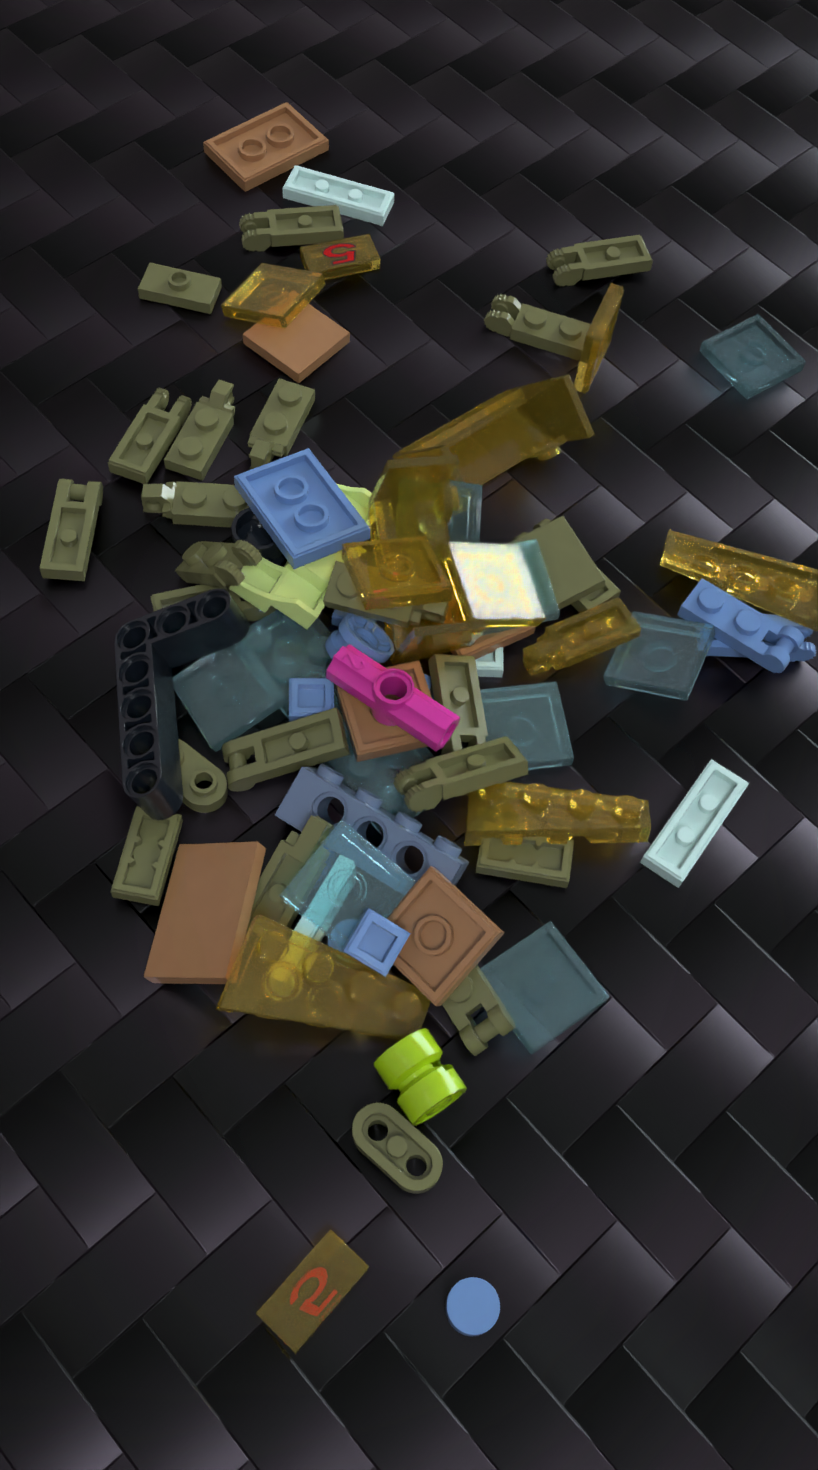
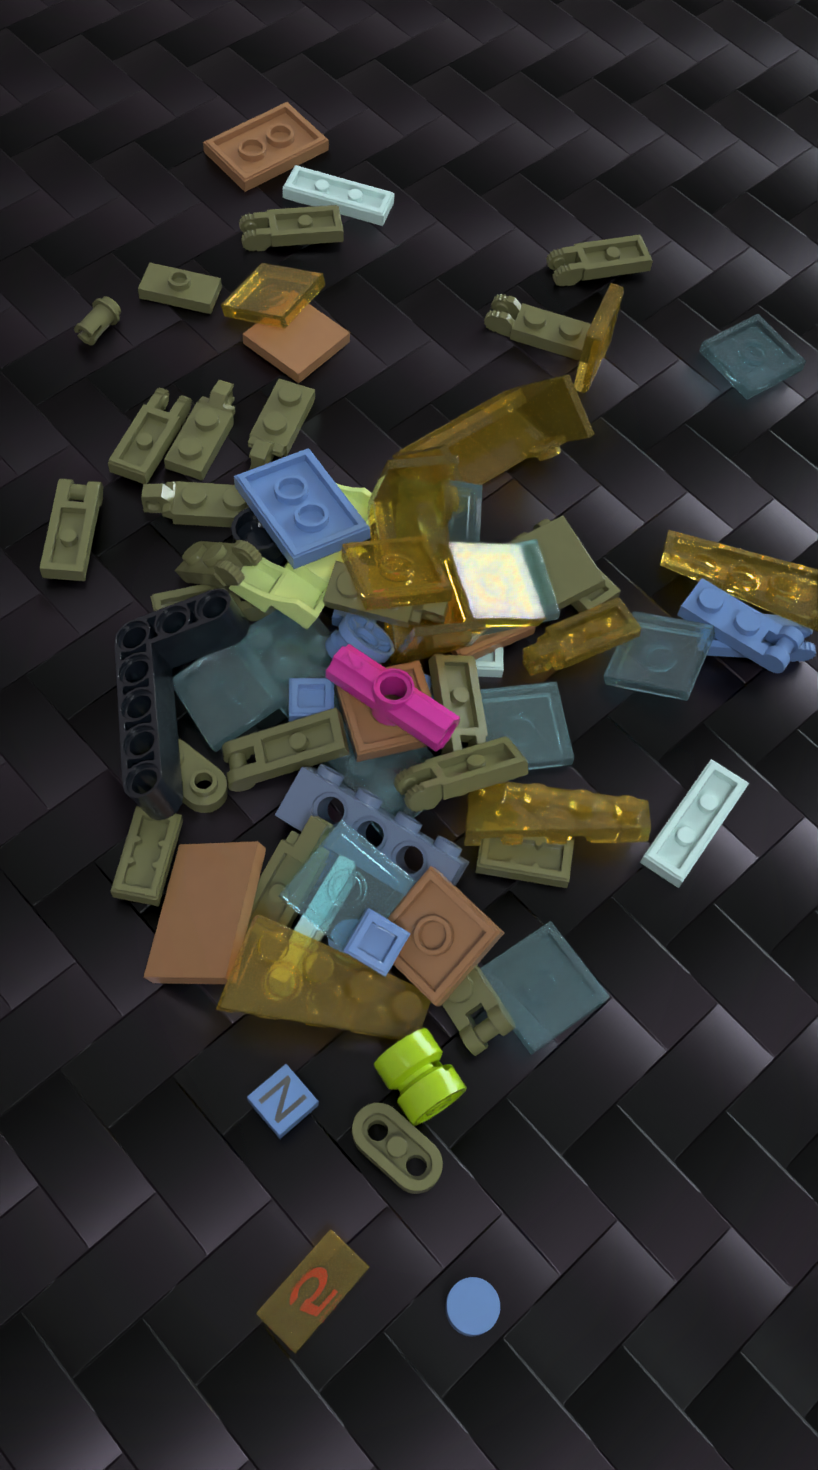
(104, 313): none -> olive pin
(282, 1101): none -> medium blue tile
(341, 257): clear yellow tile -> none

